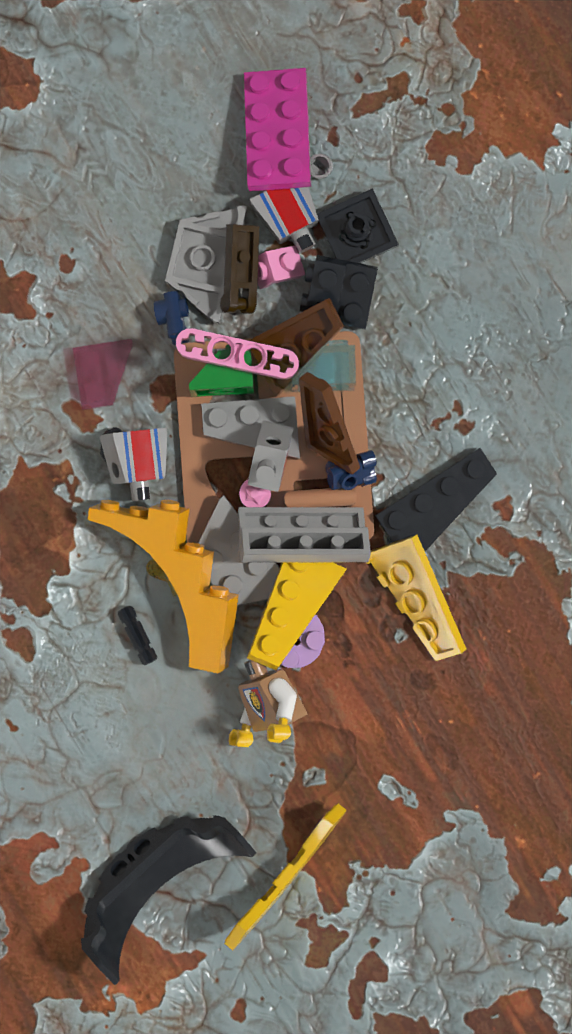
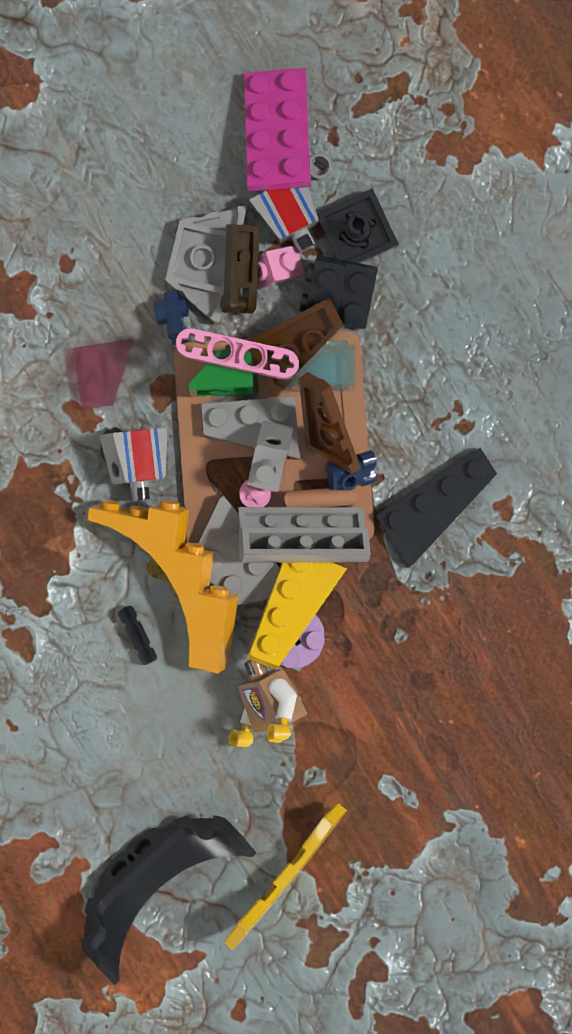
(411, 580): yellow wing -> none

